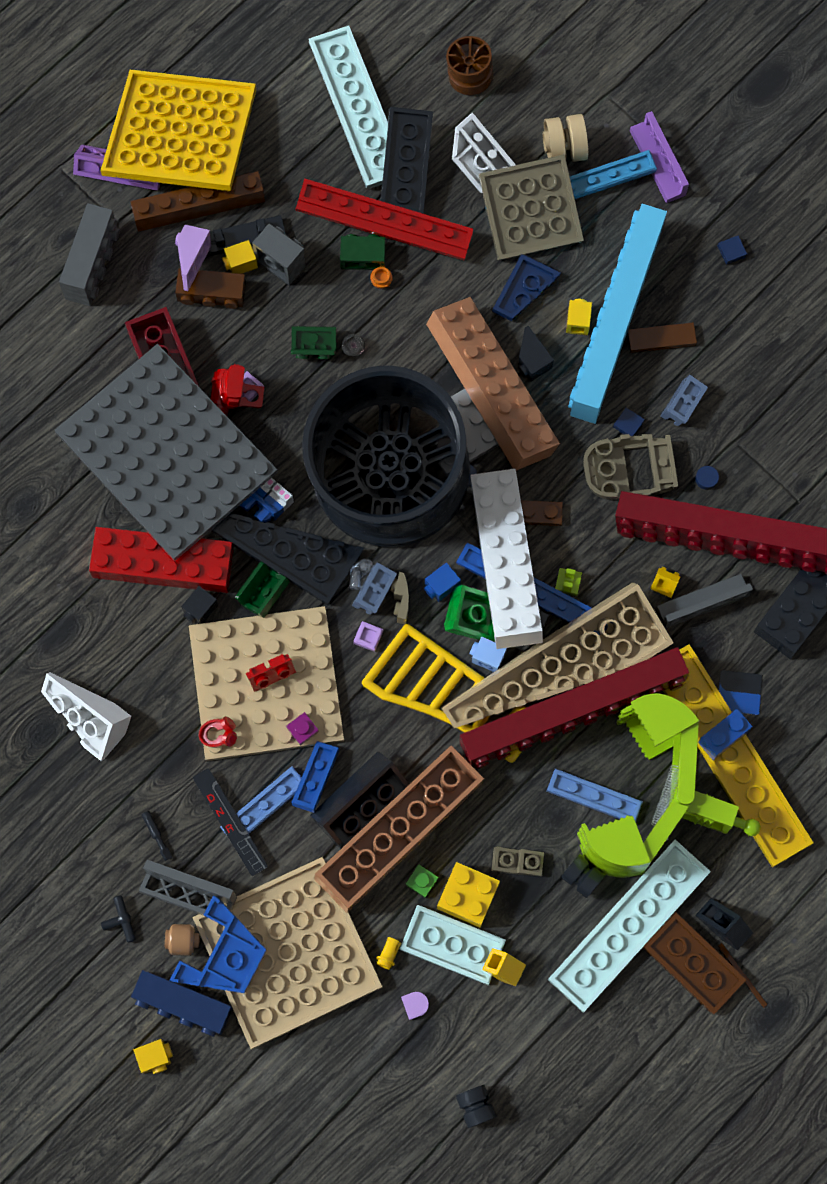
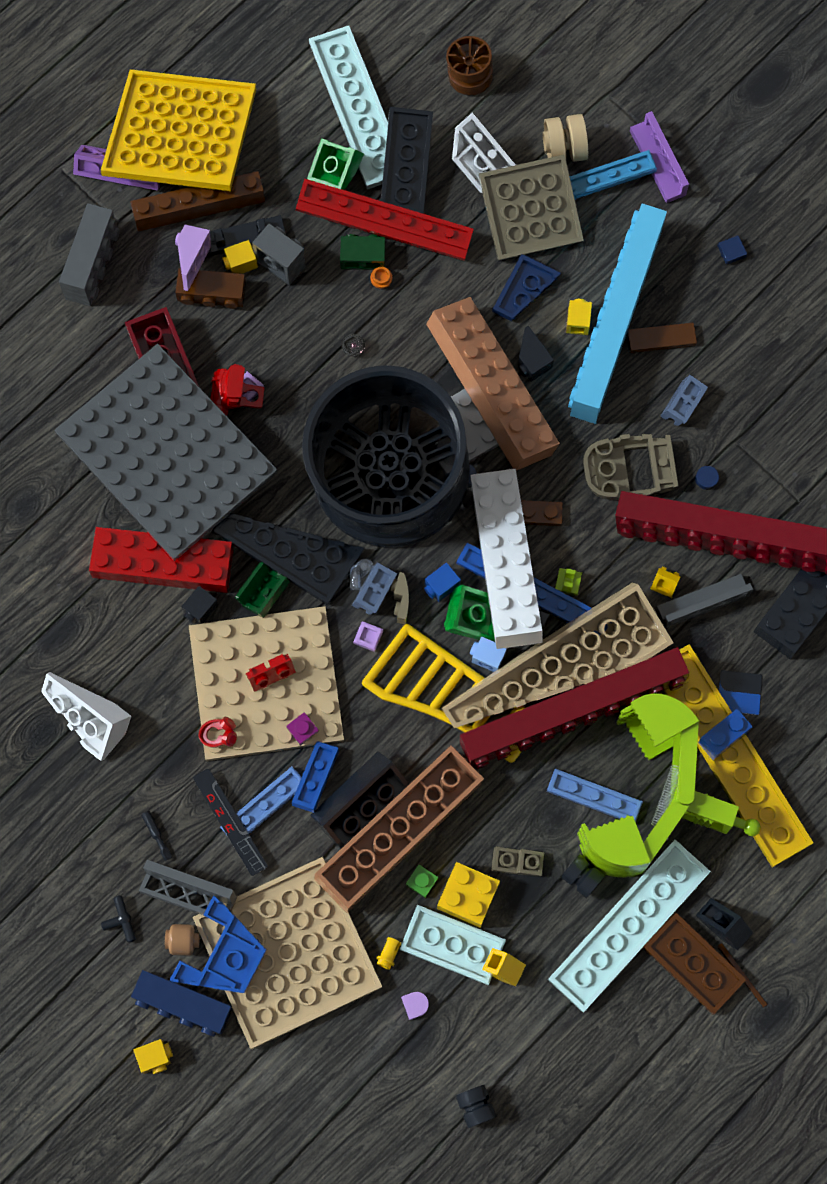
(271, 500): blue hips -> none
(313, 341): dark green bracket -> none
(334, 164): none -> green slope
(628, 422): dark blue tile -> none

